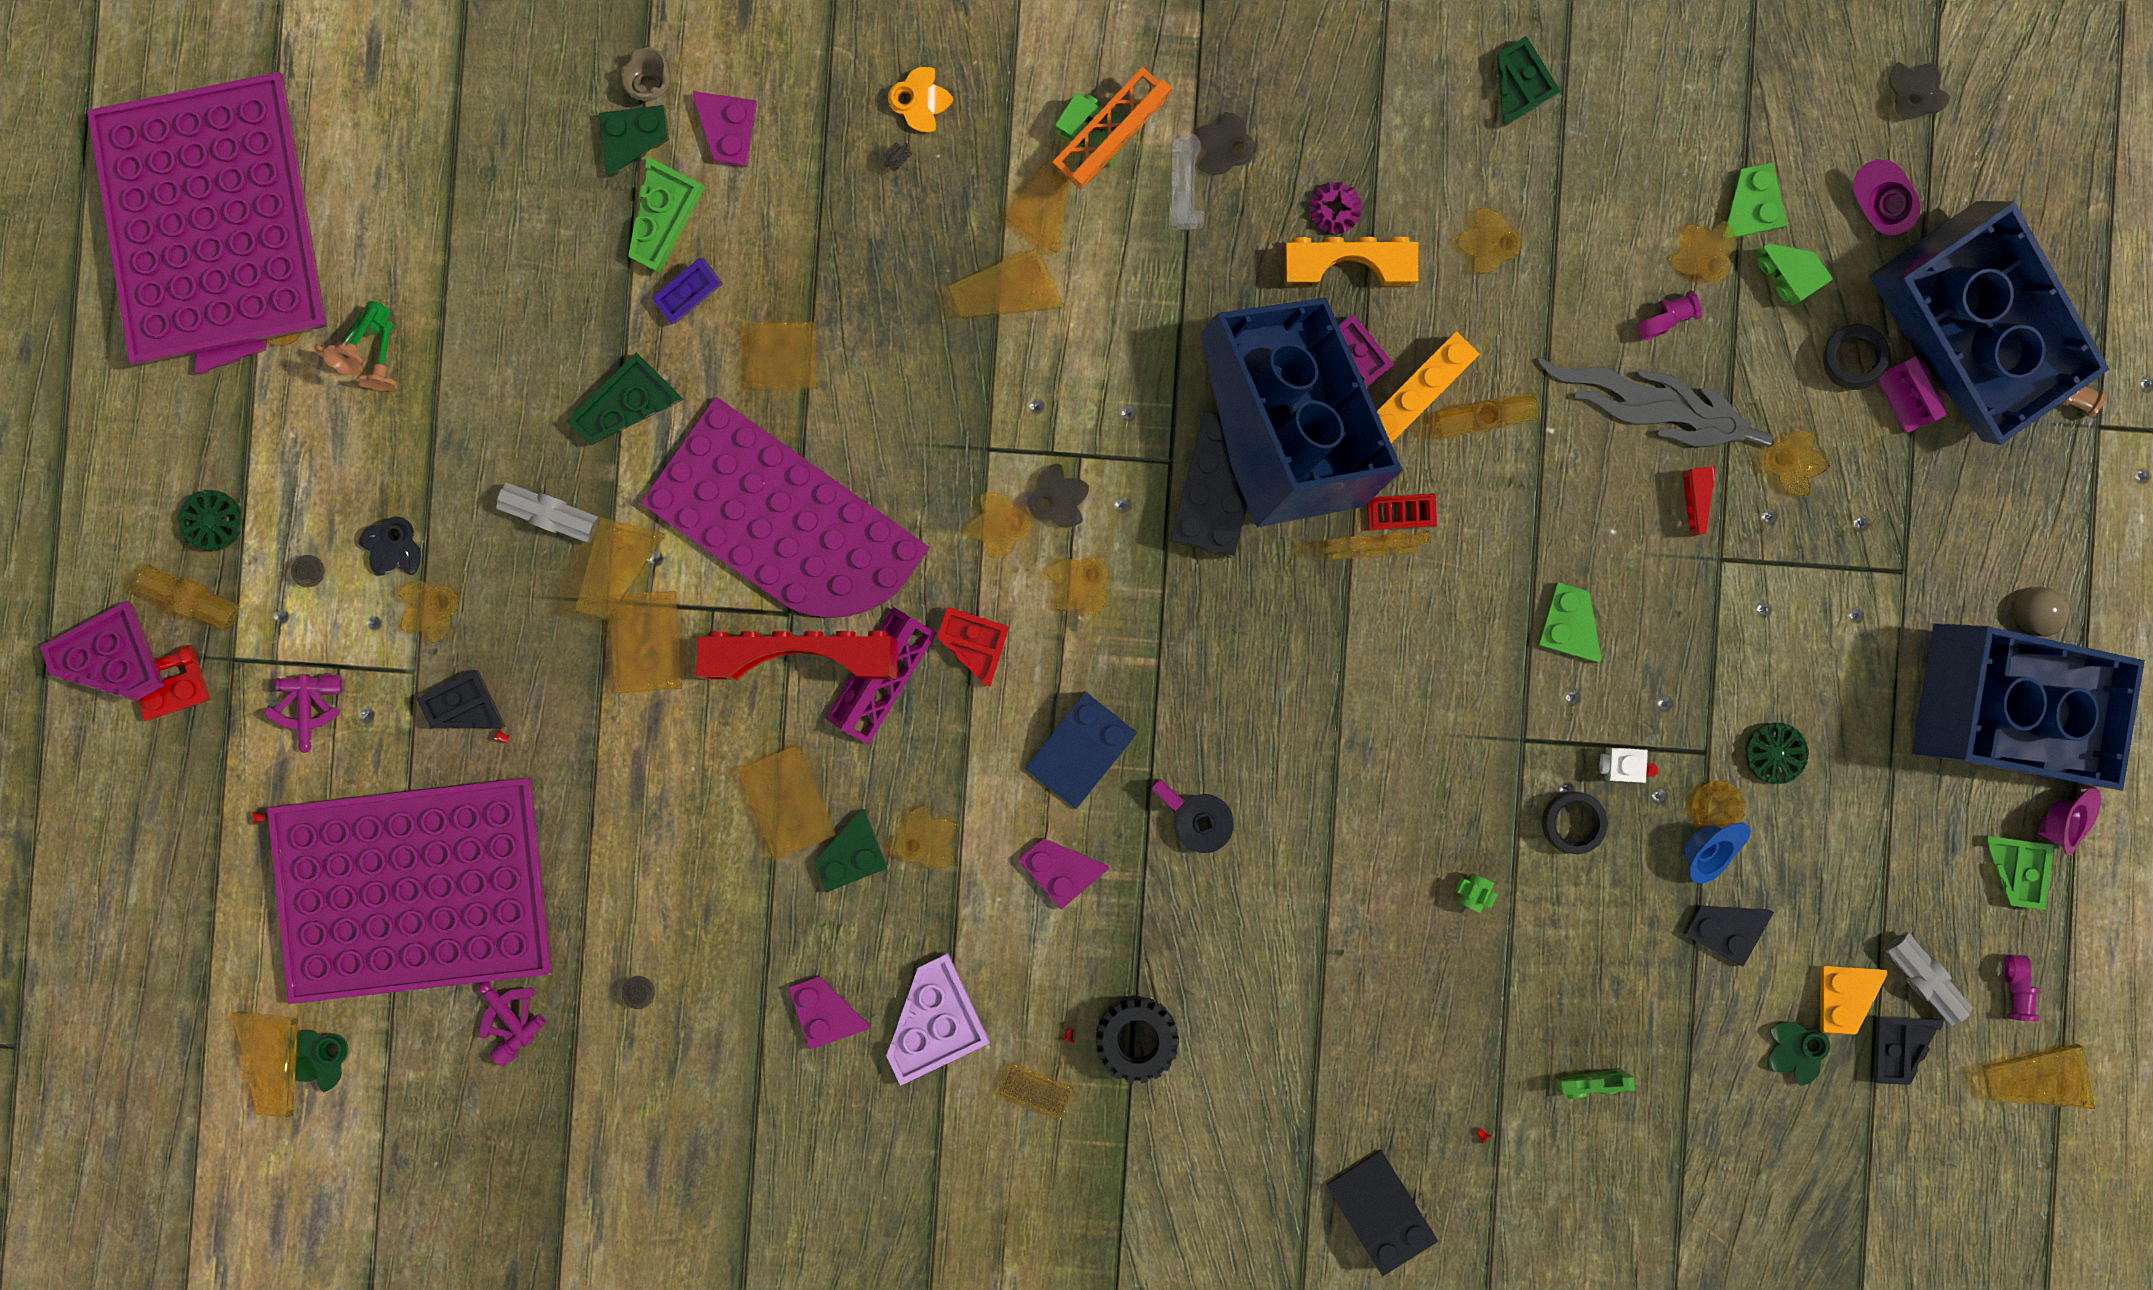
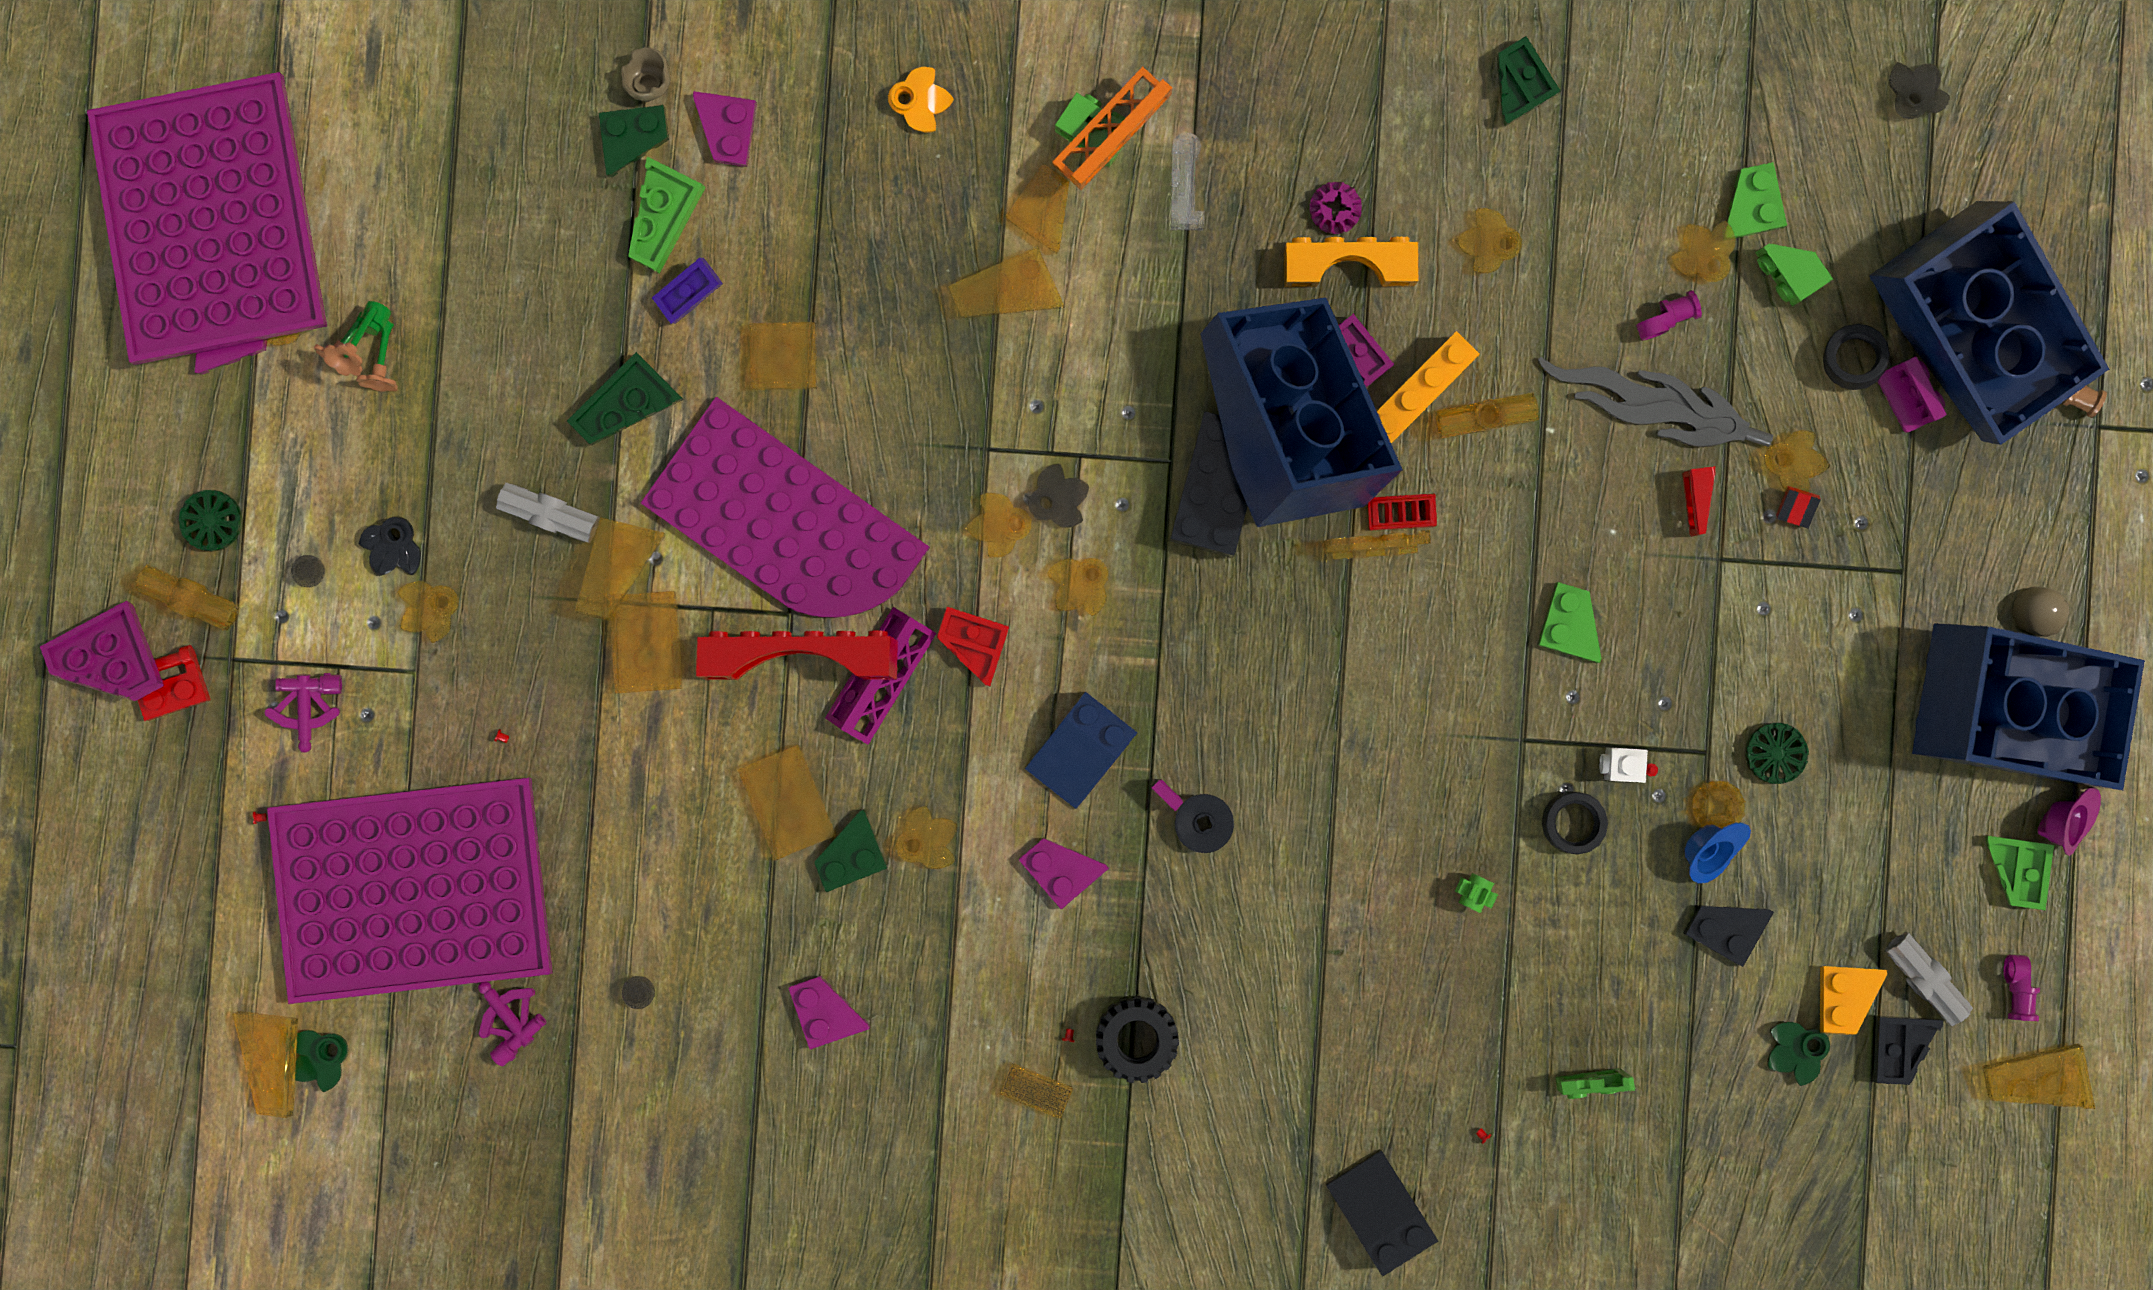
(461, 704): black wing -> none
(896, 155): clear smoke plate -> none
(935, 1022): lavender plate -> none
(1220, 144): clear smoke plate -> none
(1798, 507): none -> tile
(1886, 197): magenta piece -> none

